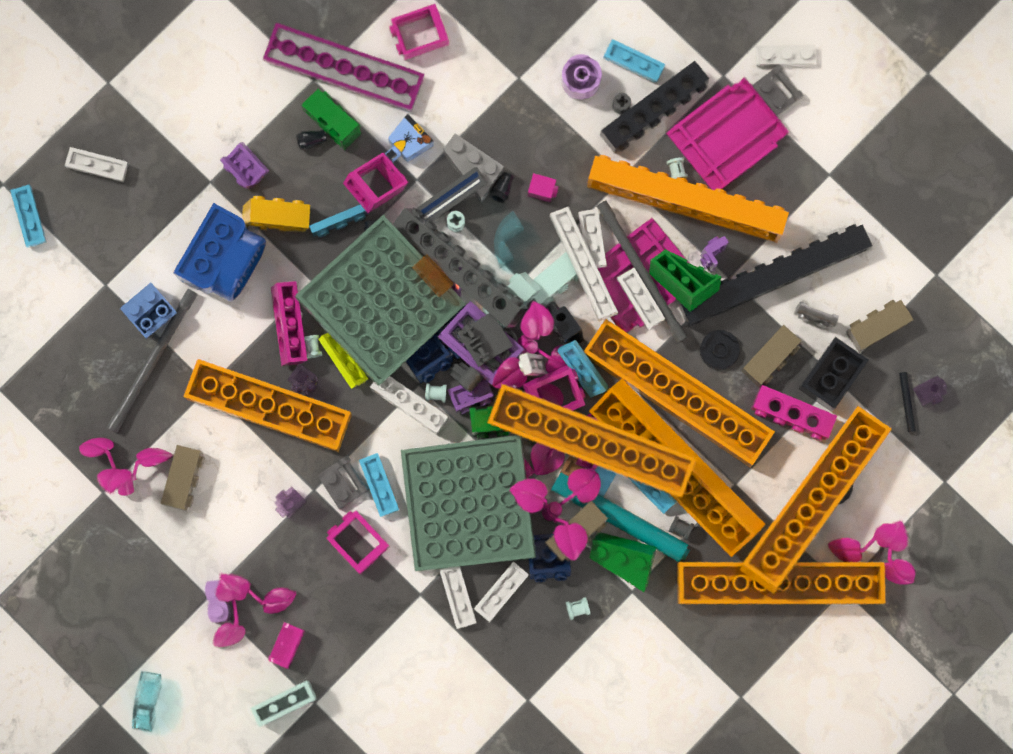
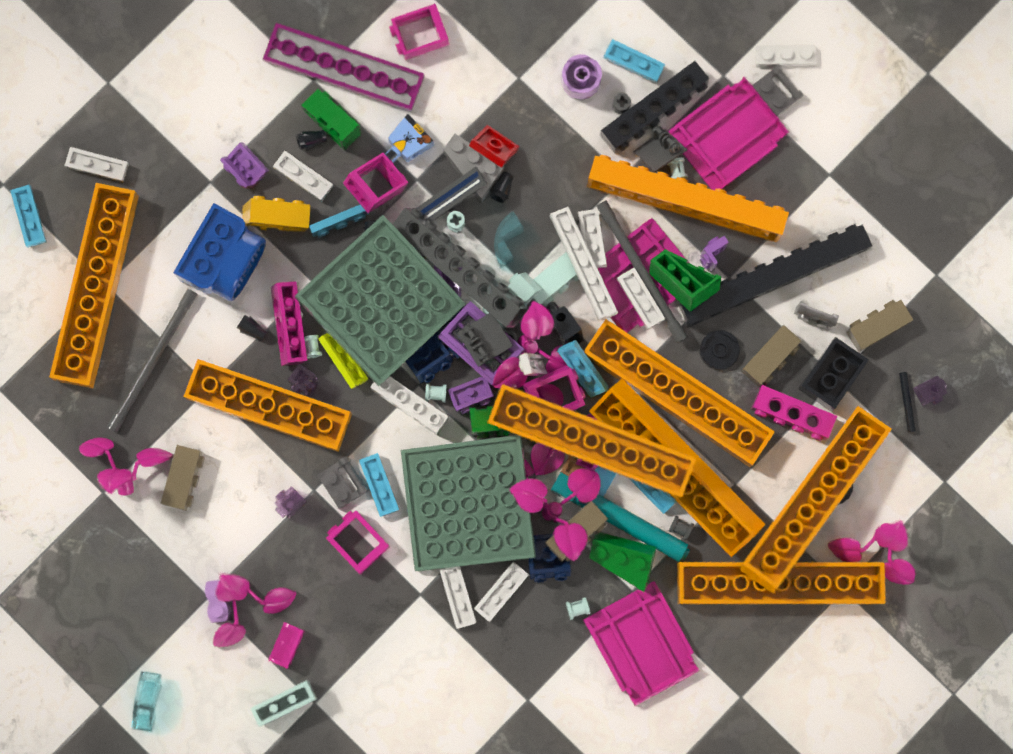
(94, 285): none -> light orange brick
(148, 310): medium blue slope -> none
(251, 328): none -> black cone
(303, 176): none -> white plate
(433, 275): clear orange slope -> none
(465, 376): dark grey piece -> none
(494, 146): none -> red tile
(542, 188): dark pink brick -> none
(642, 644): none -> dark pink piece
(659, 149): none -> dark grey hinge

